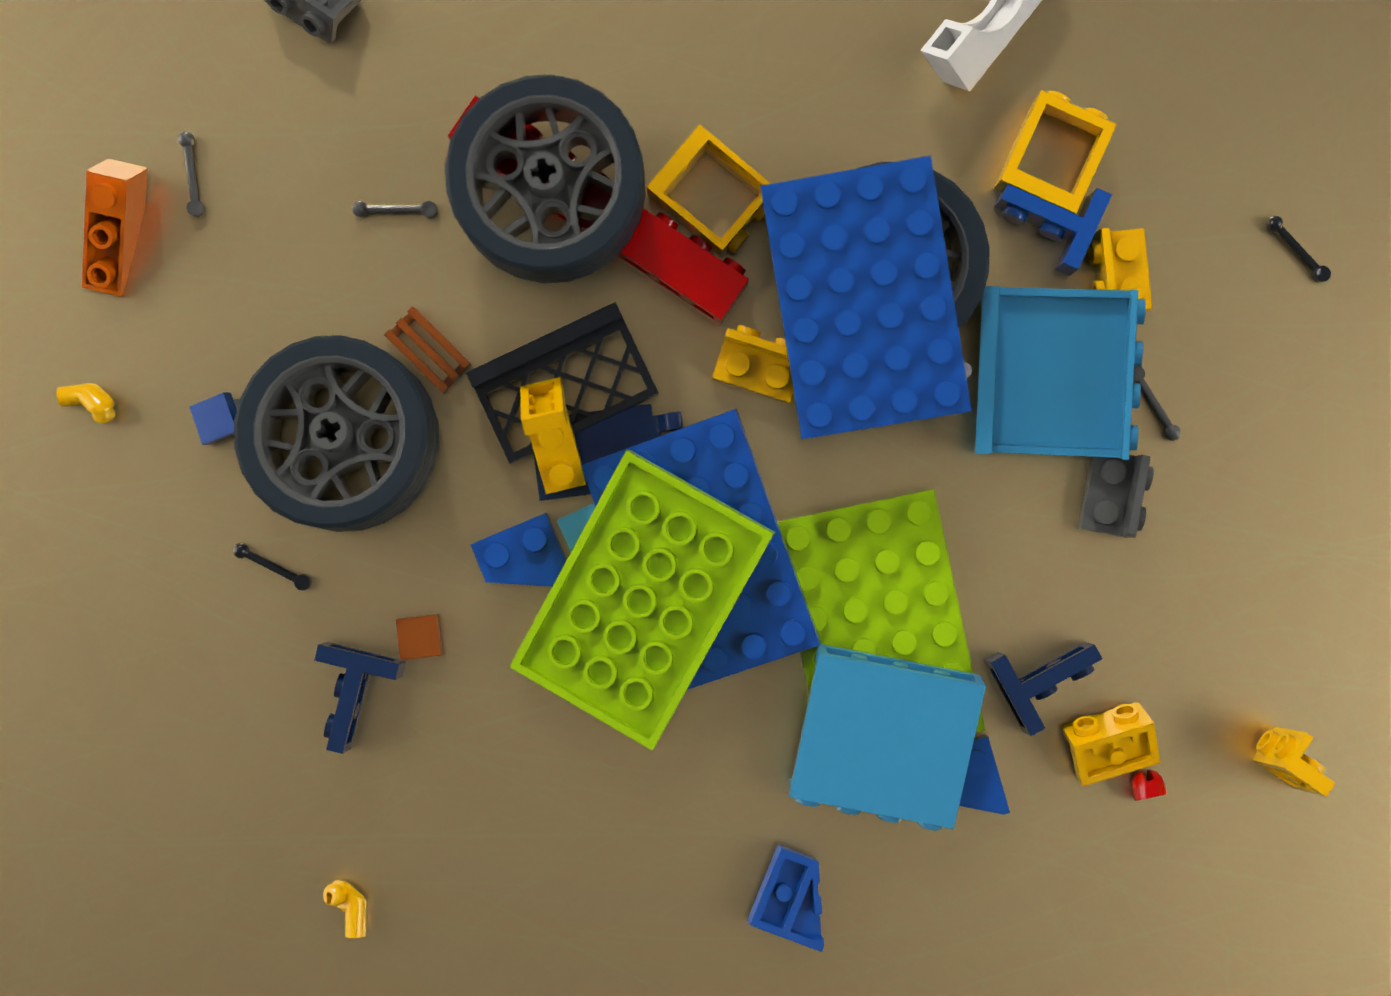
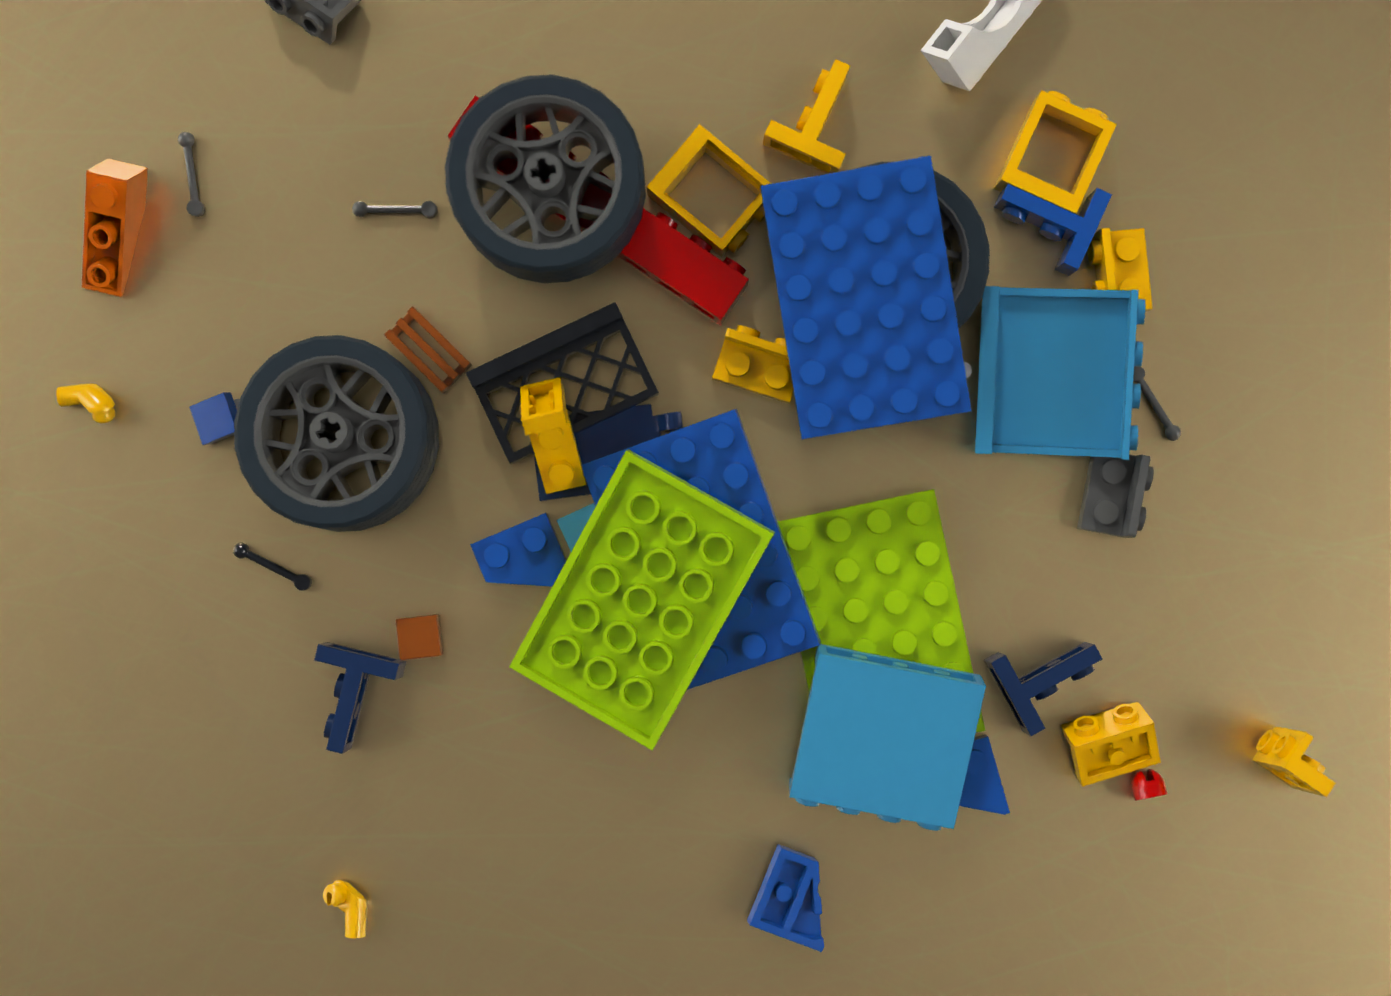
(805, 145): none -> yellow bracket
(1319, 273): black hinge -> none

